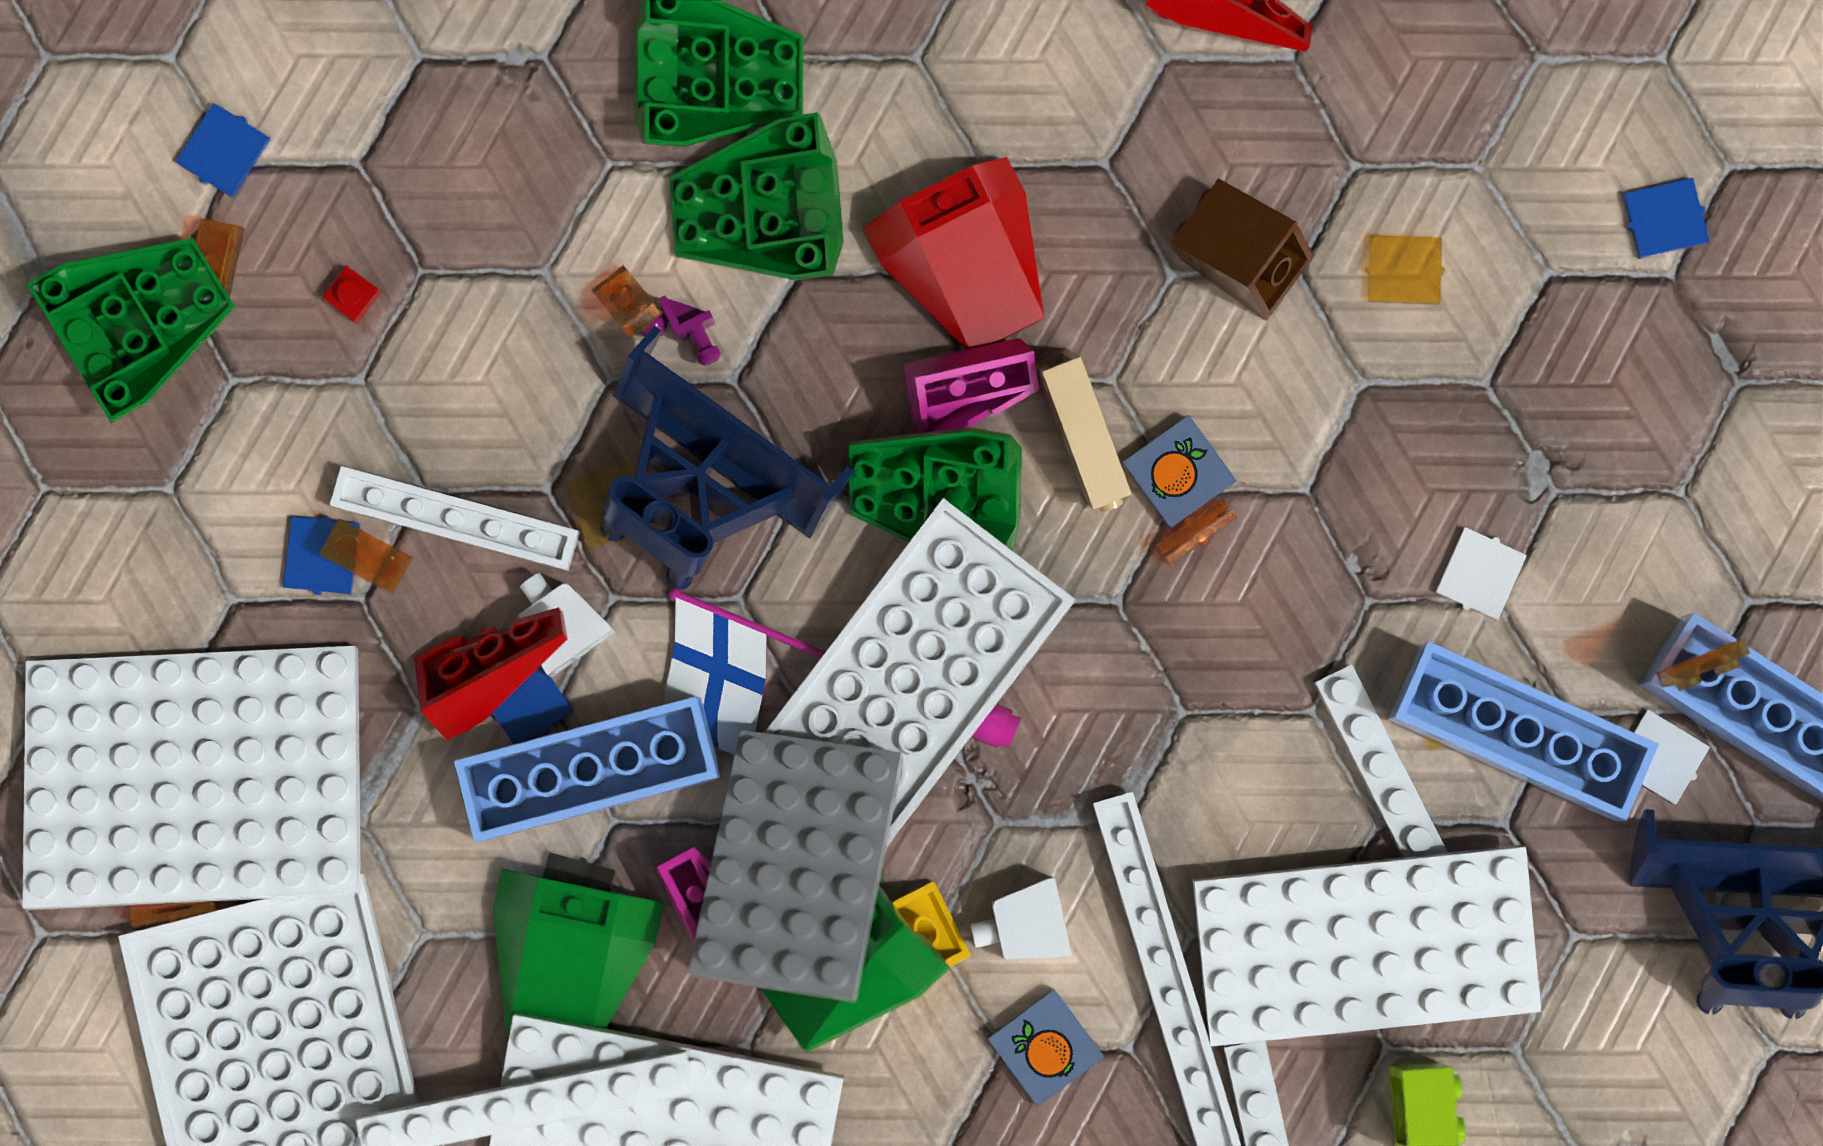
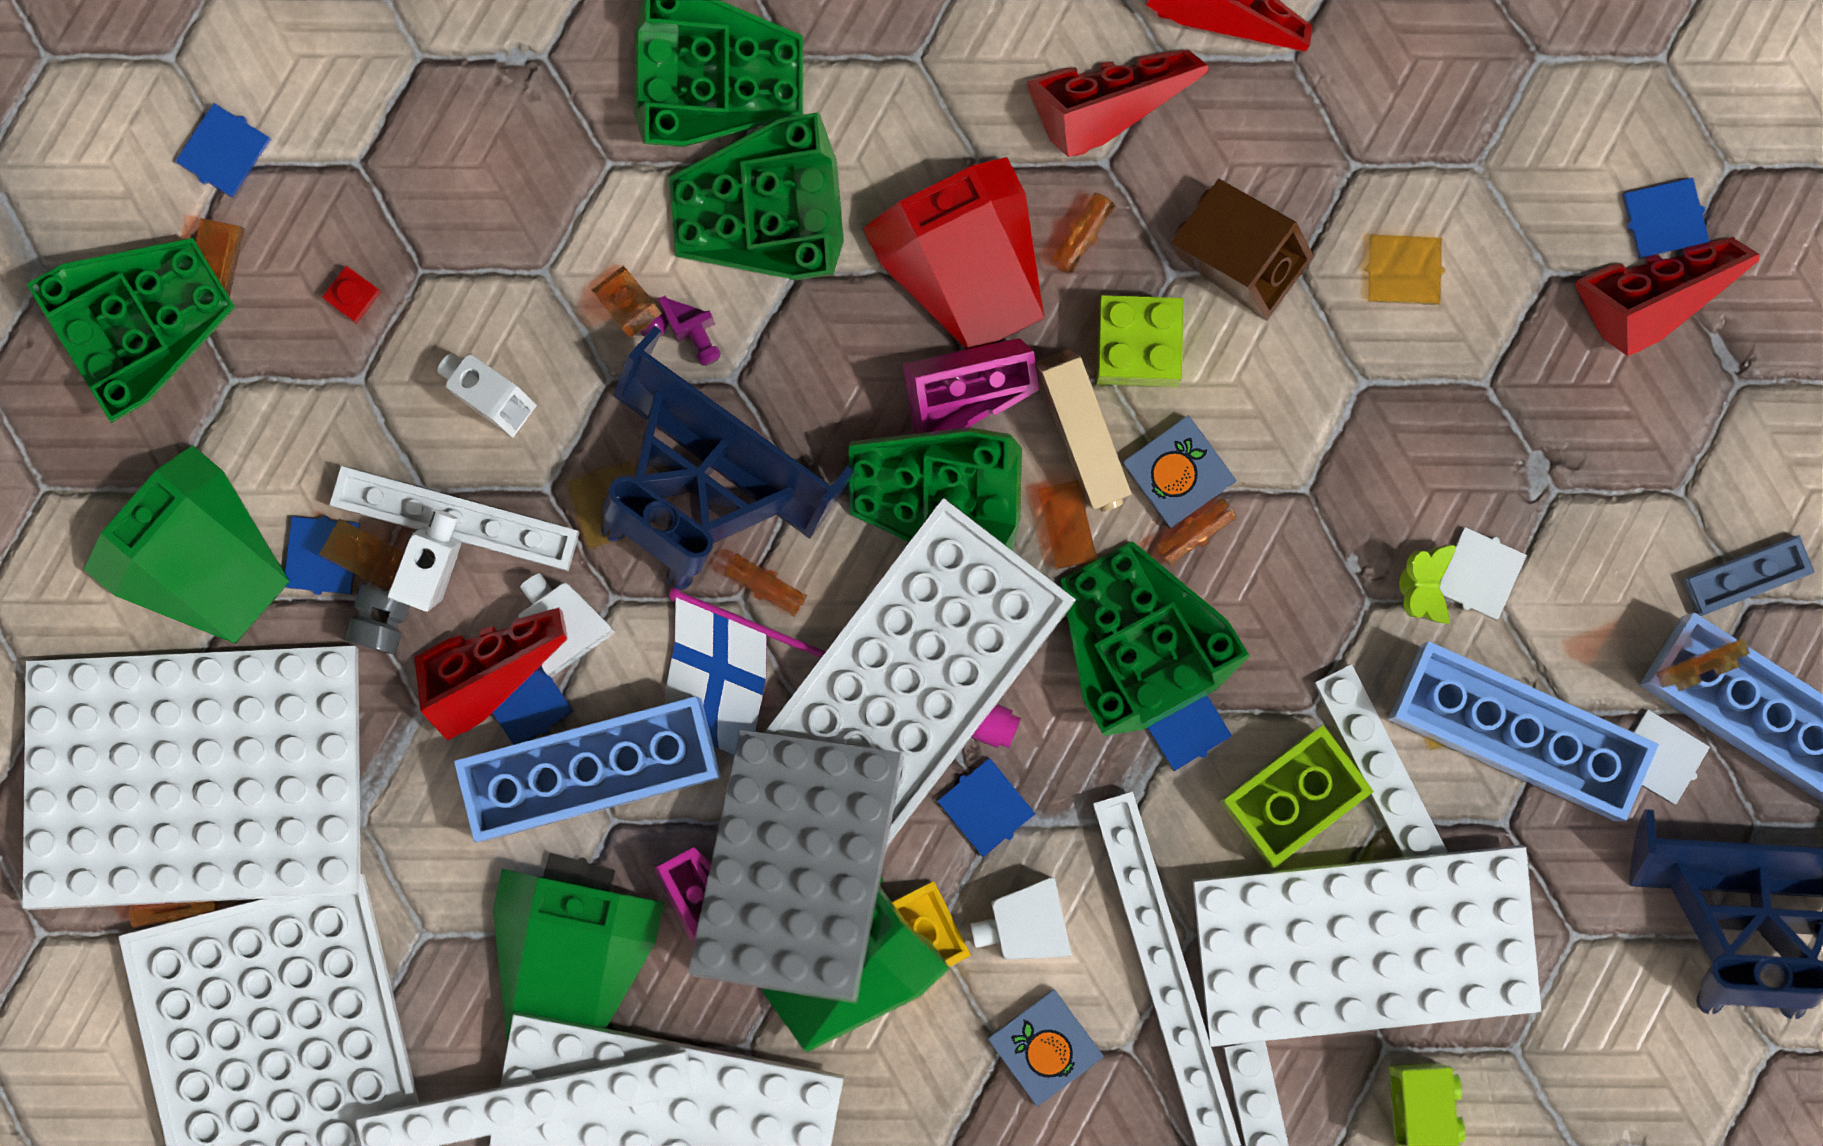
(189, 551): none -> green wedge
(373, 633): none -> dark grey wheel
(420, 578): none -> white torso
(487, 392): none -> white torso
(765, 585): none -> clear orange pin
(986, 807): none -> blue piece
(1067, 525): none -> clear orange plate
(1083, 233): none -> clear orange pin
(1099, 105): none -> red wedge
(1140, 341): none -> lime brick
(1144, 641): none -> green wedge
(1189, 733): none -> blue piece
(1296, 796): none -> lime brick
(1422, 583): none -> lime animal
(1653, 299): none -> red wedge
(1748, 576): none -> sand blue tile

